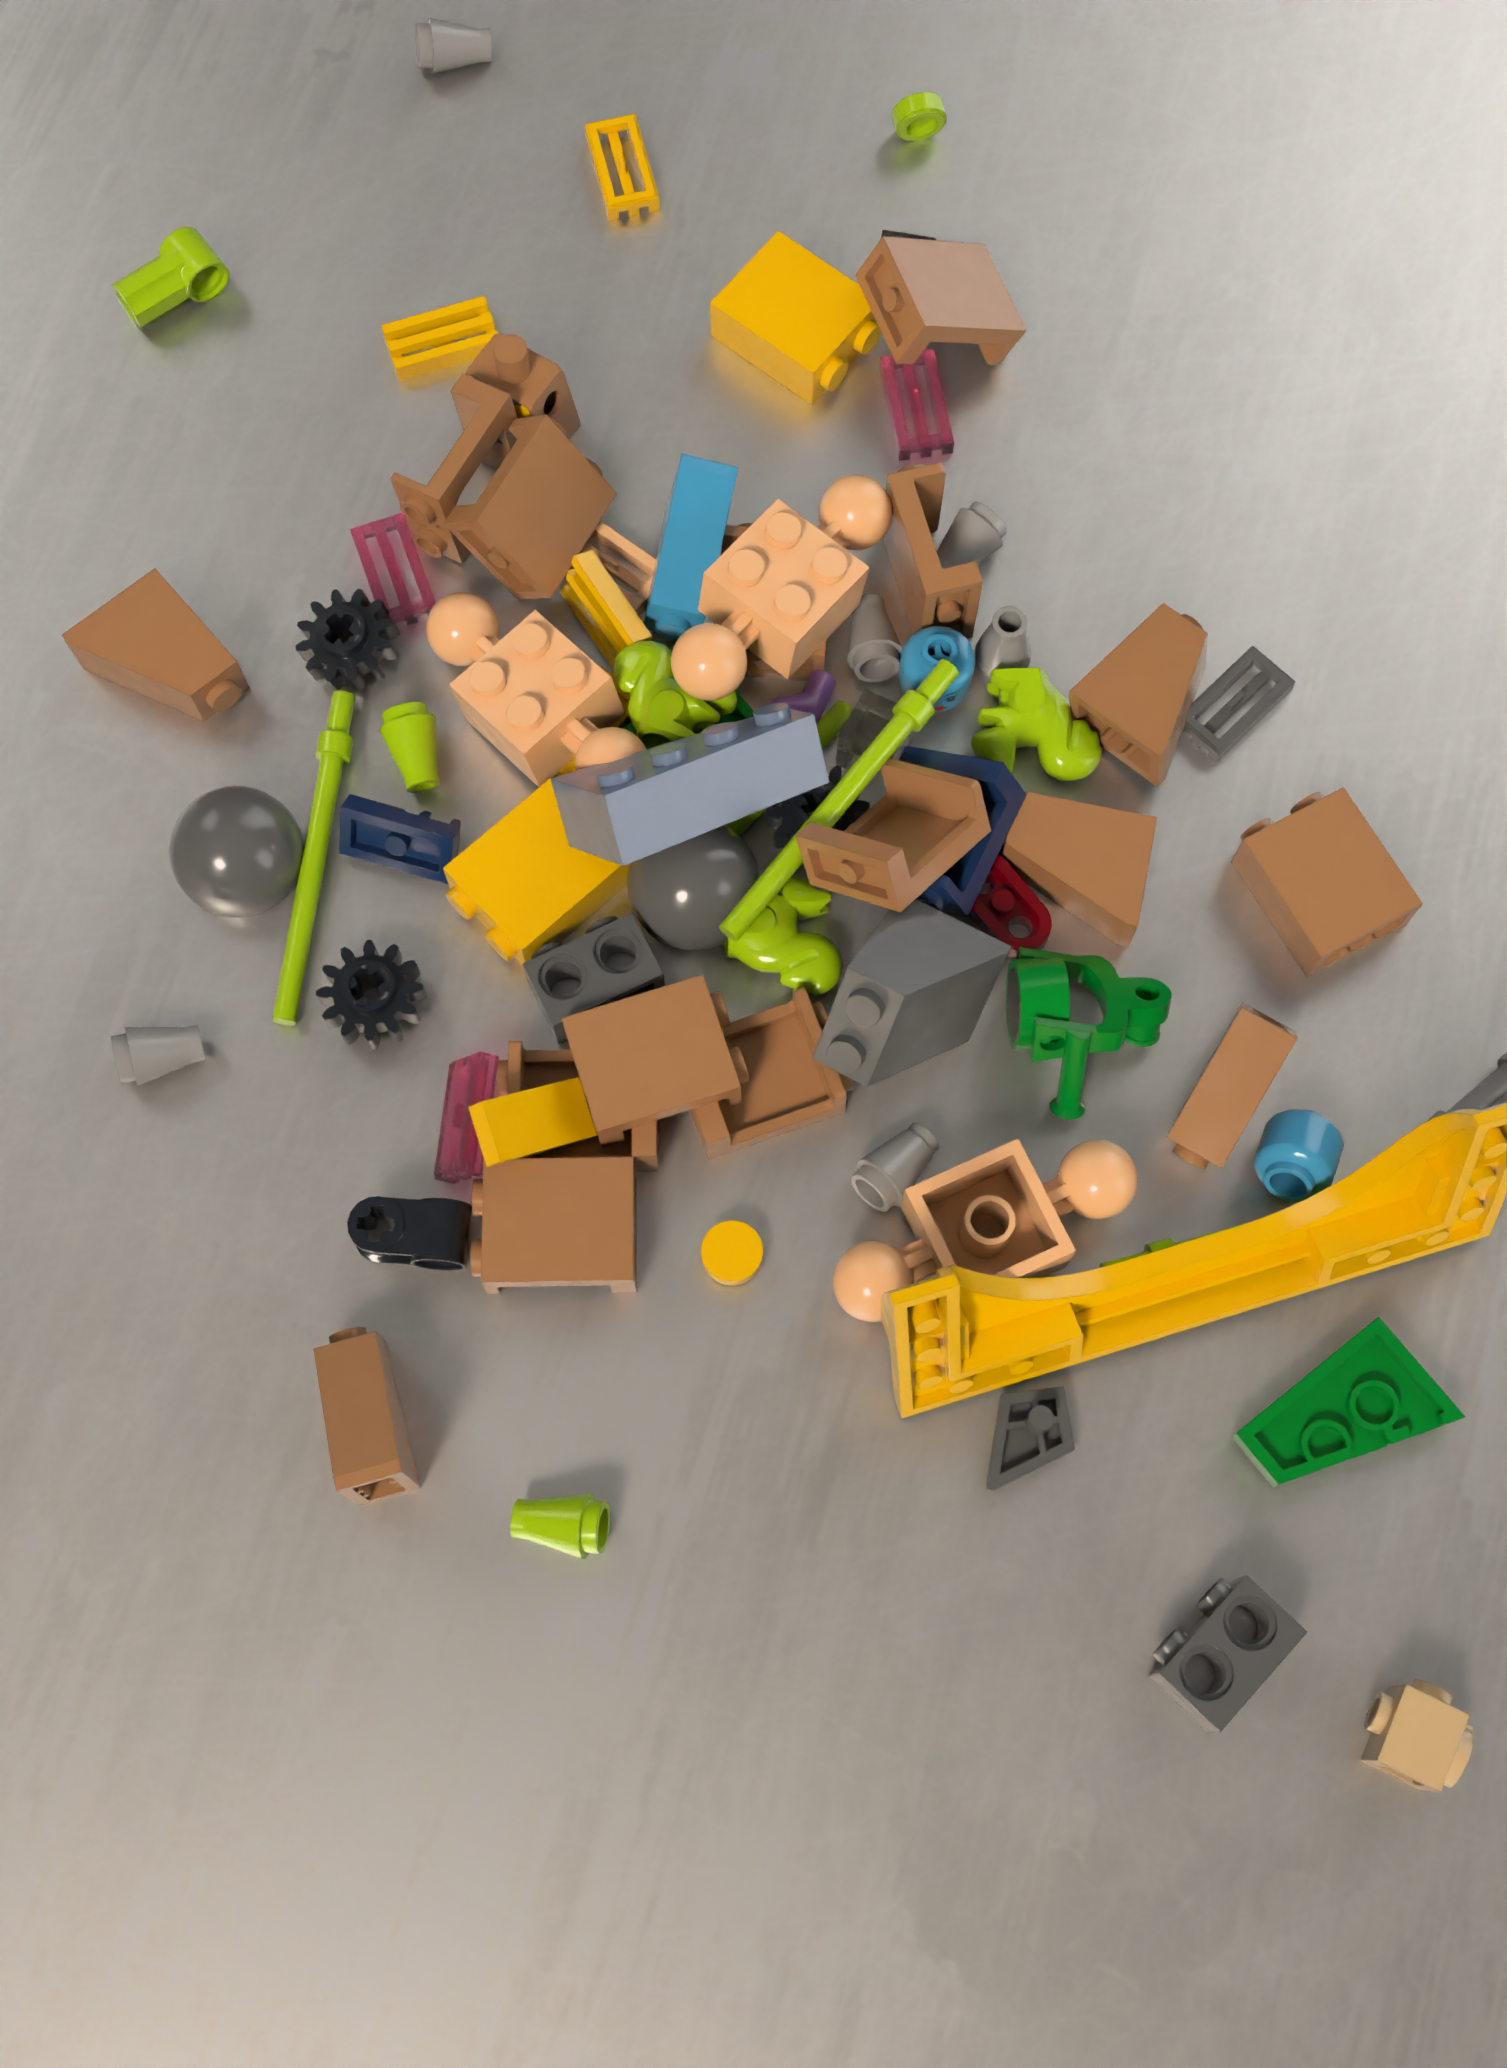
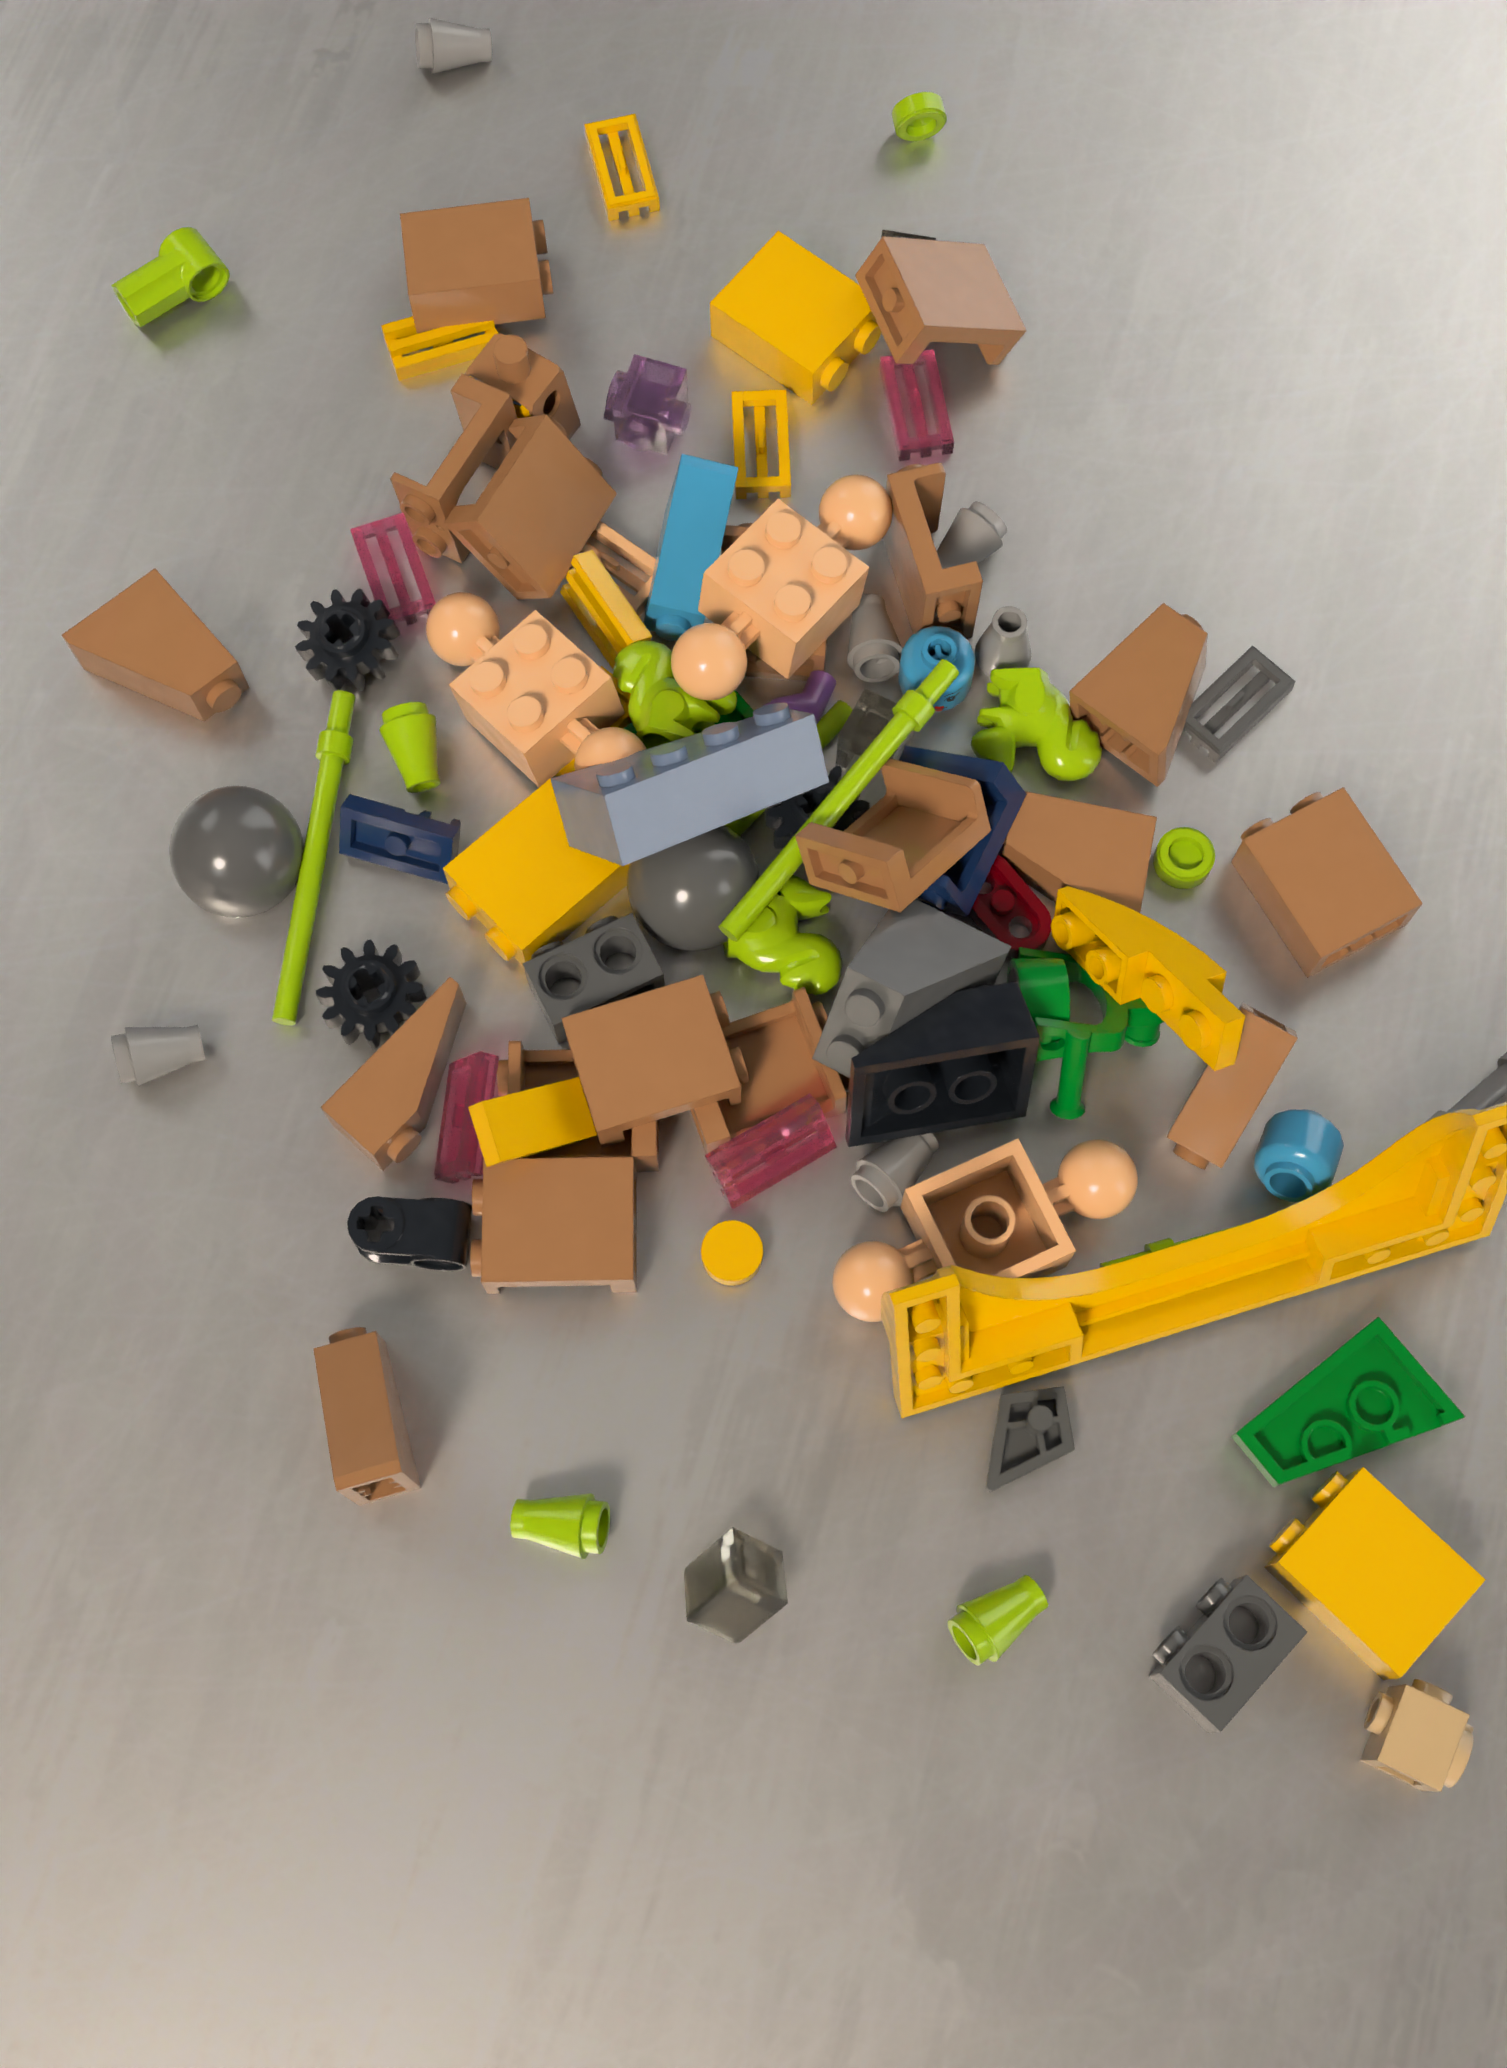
(395, 1089): none -> medium nougat slope
(475, 264): none -> medium nougat brick
(648, 404): none -> clear purple brick
(735, 1586): none -> clear smoke panel
(762, 483): none -> yellow tile
(768, 1144): none -> clear pink tile
(946, 1068): none -> black slope
(996, 1619): none -> lime cone
(1148, 961): none -> yellow slope
(1184, 858): none -> lime tile
(1372, 1572): none -> yellow brick

